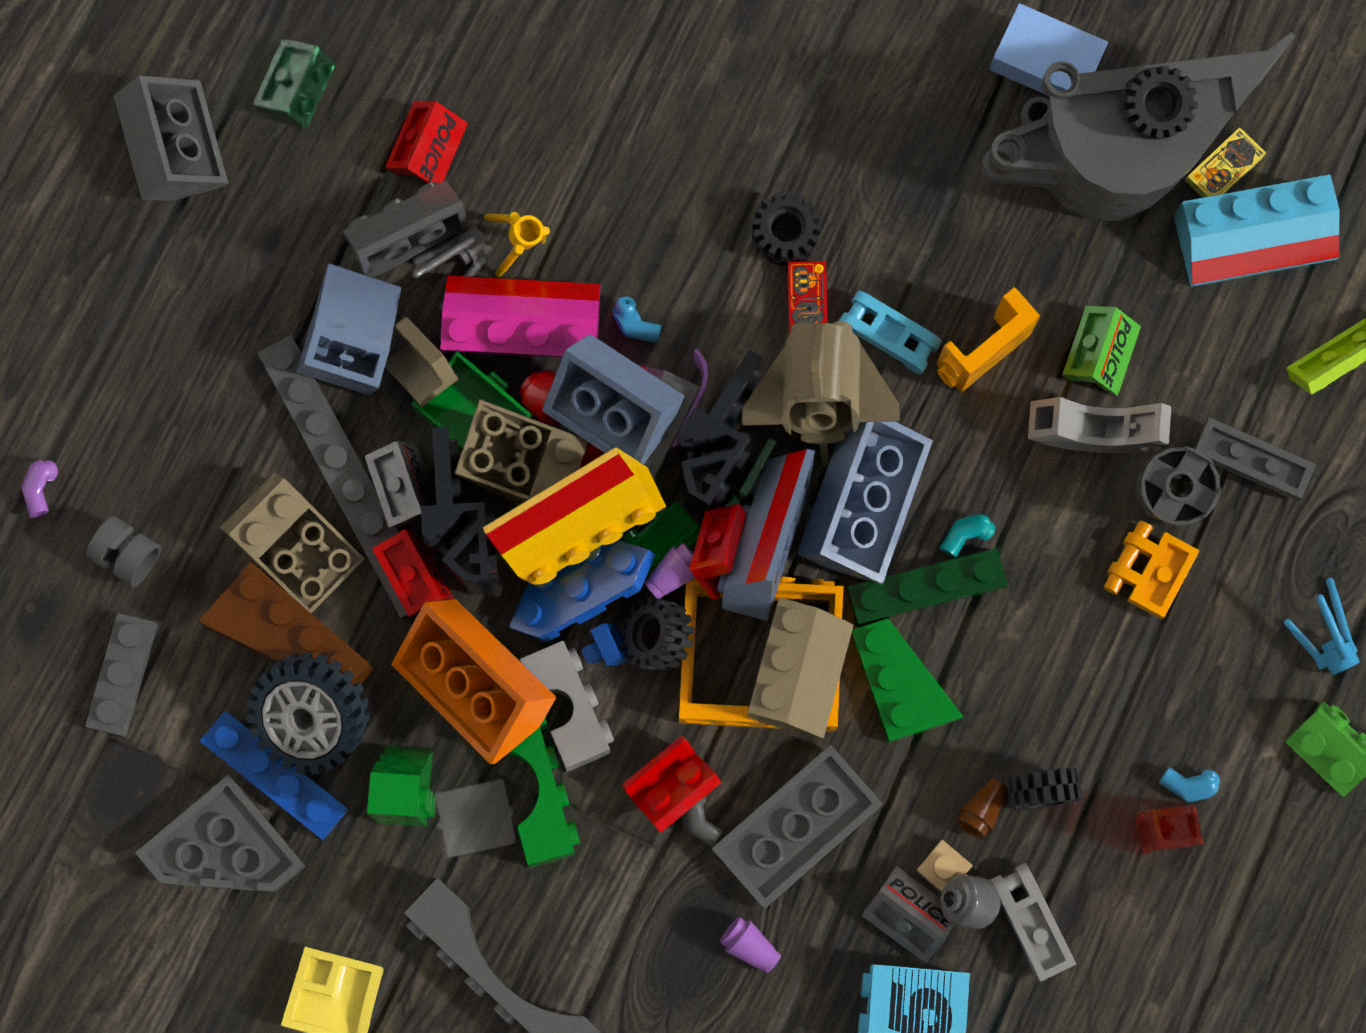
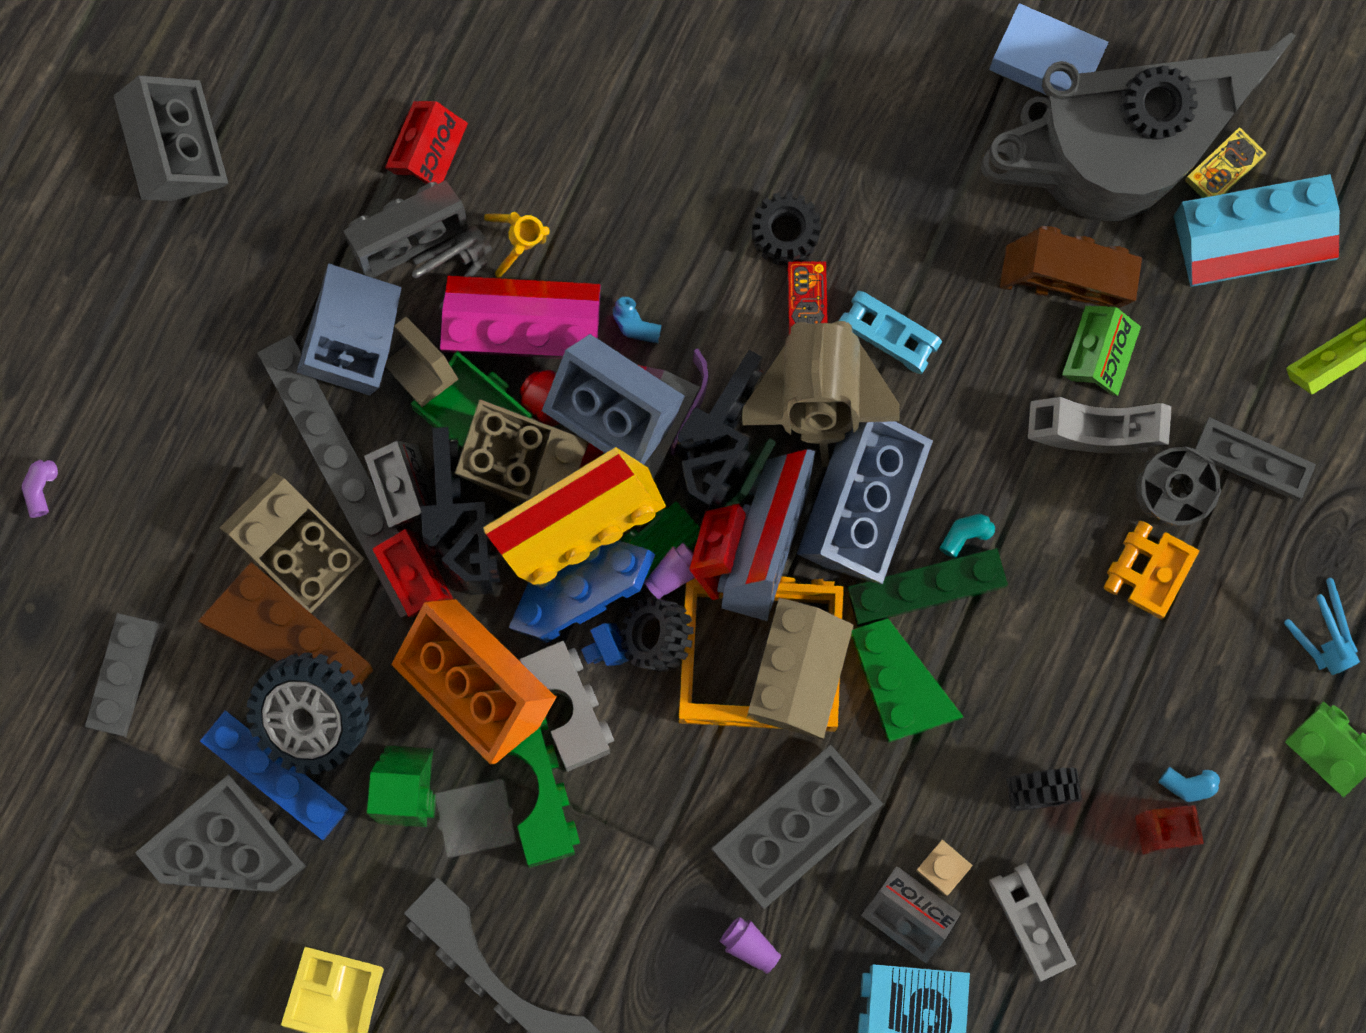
(119, 548): dark grey wheel -> none
(295, 82): clear green bracket -> none
(671, 784): red bracket -> none
(695, 824): dark grey arm -> none
(970, 901): dark grey head -> none
(982, 810): reddish brown cone -> none
(1017, 323): light orange panel -> none
(1073, 267): none -> reddish brown wedge

